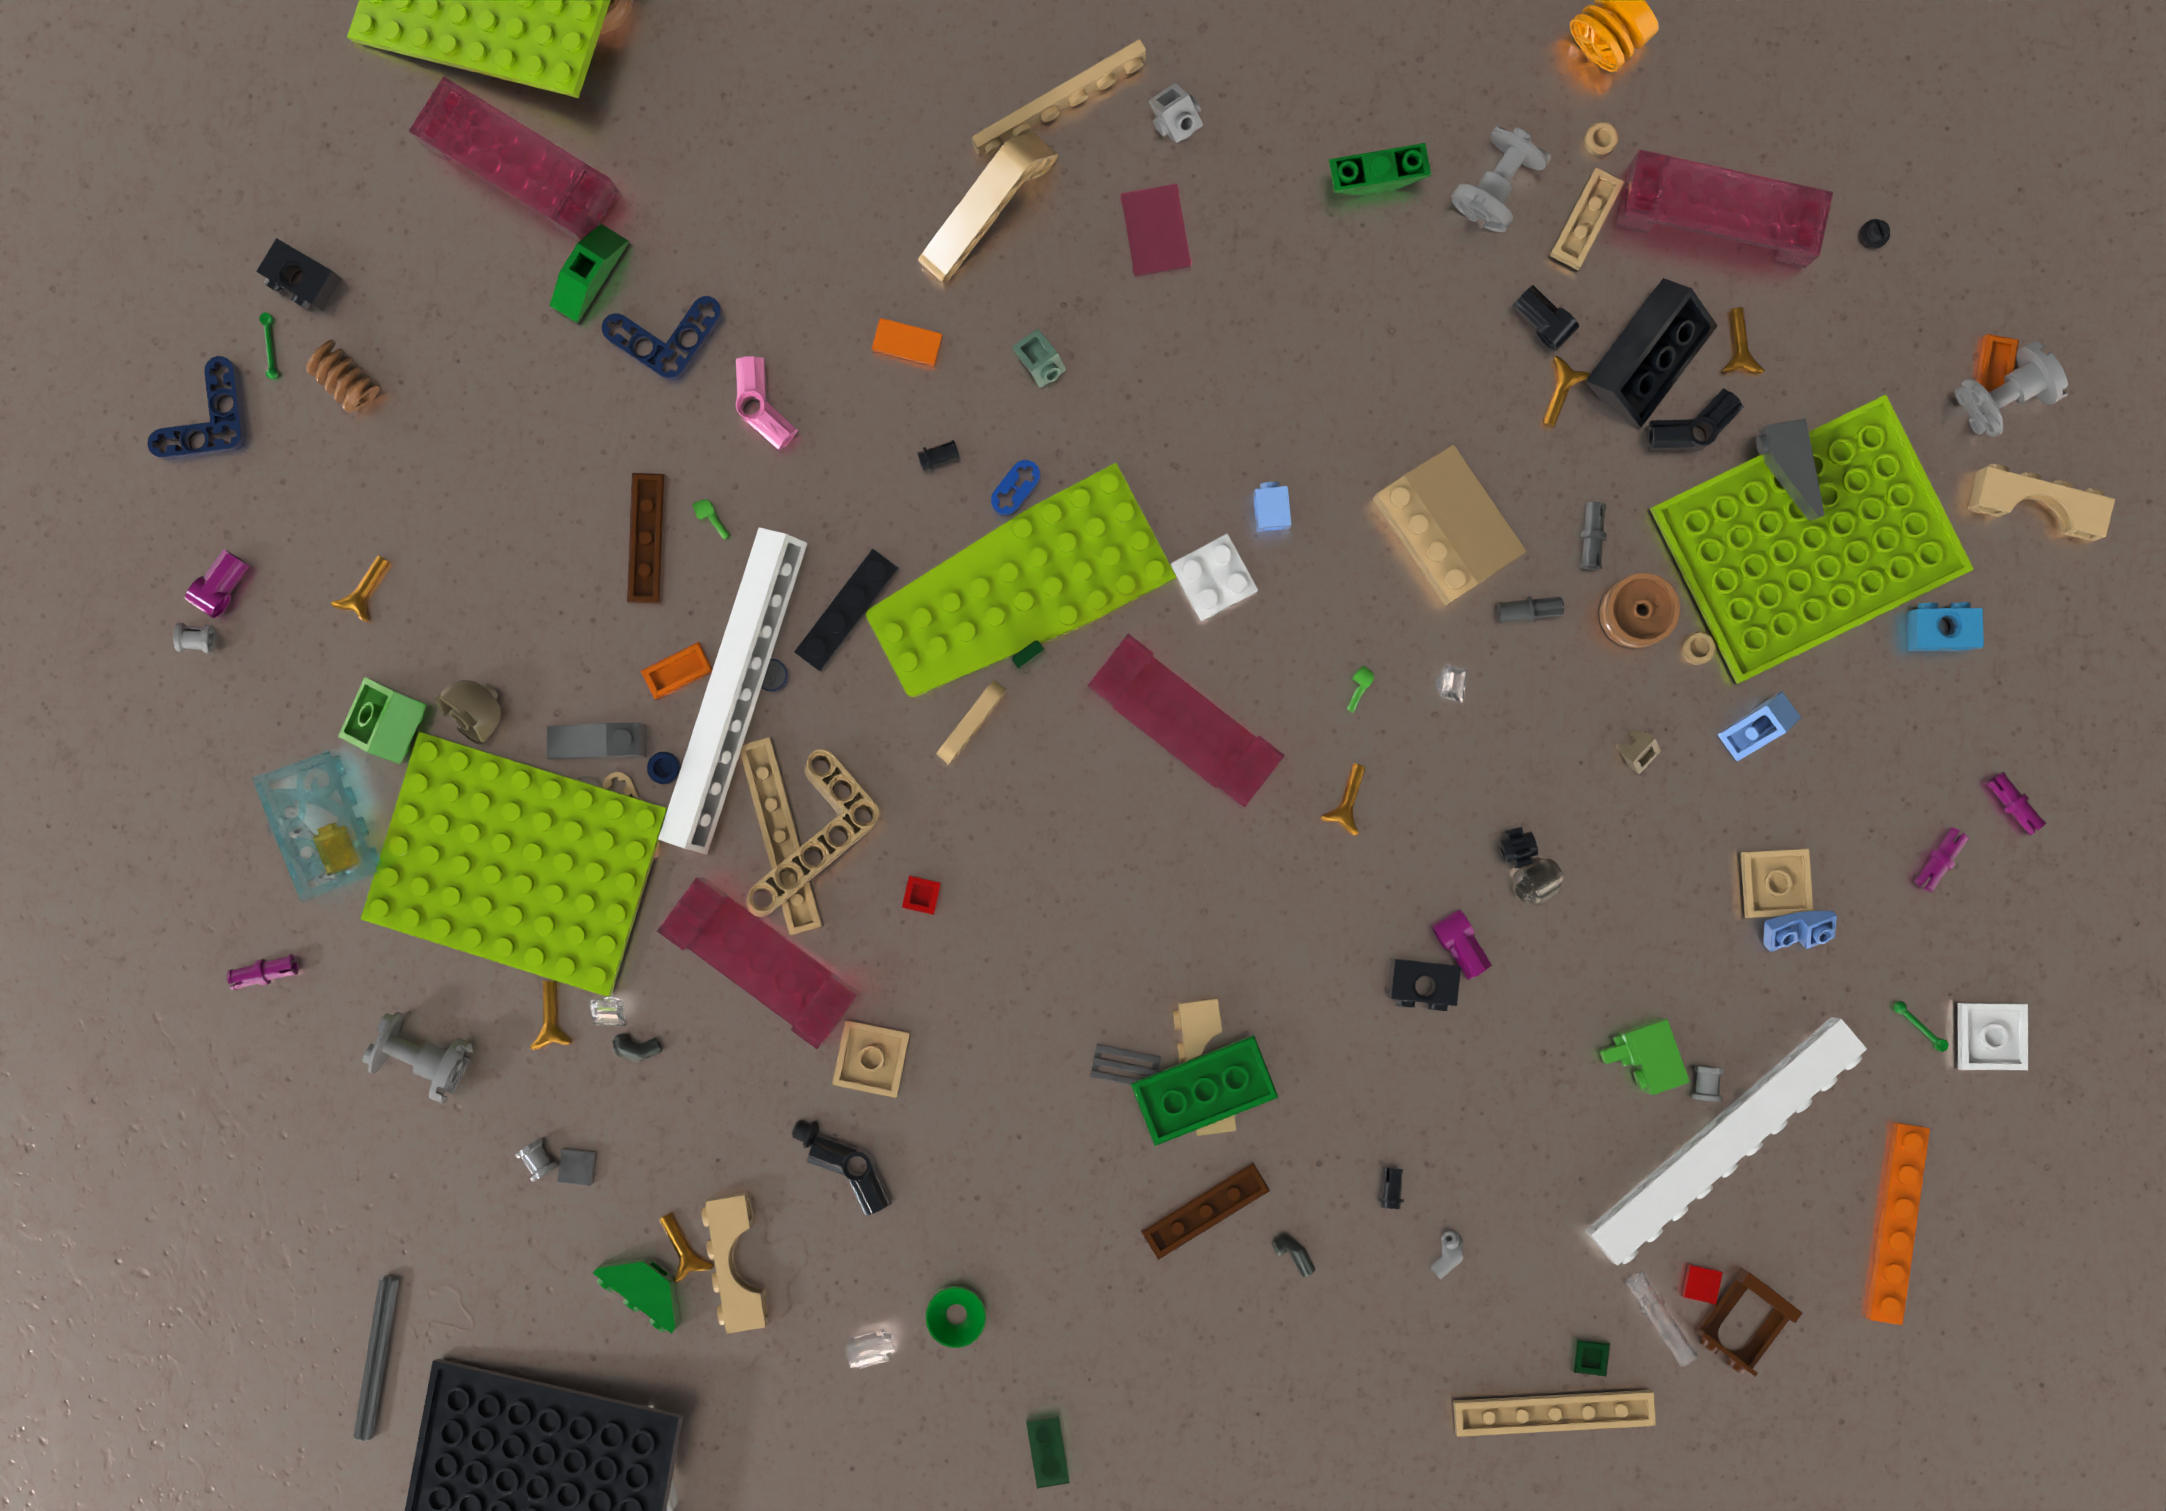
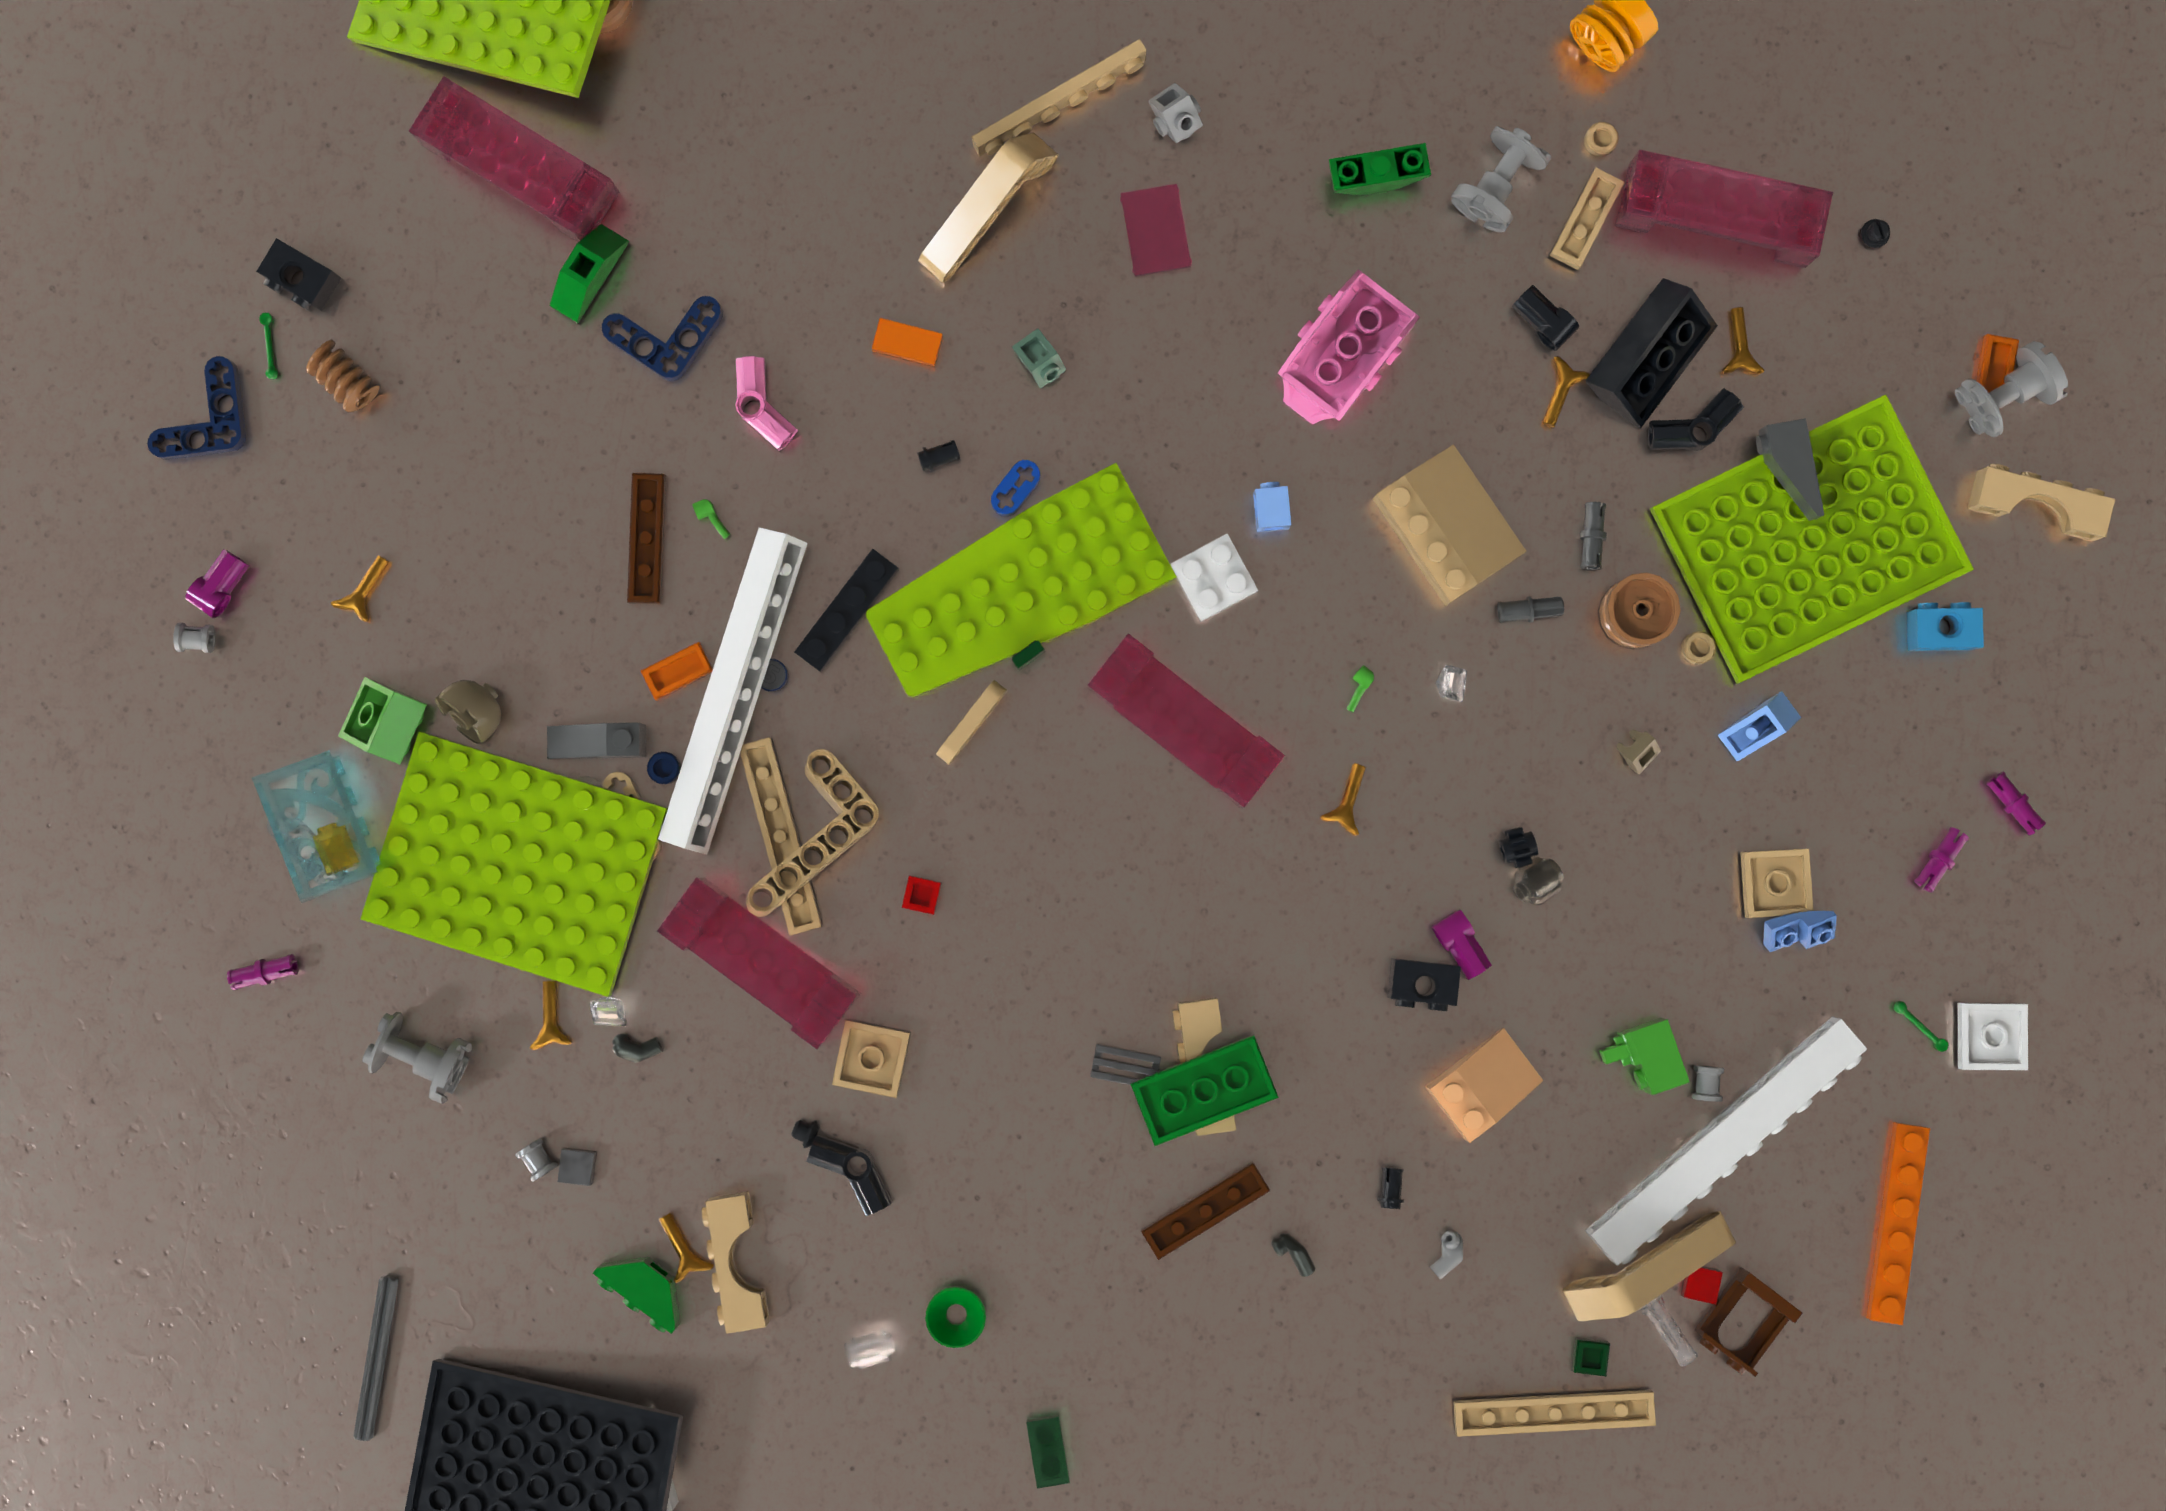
(1344, 349): none -> bright pink slope
(1484, 1085): none -> light nougat slope
(1651, 1274): none -> tan beam

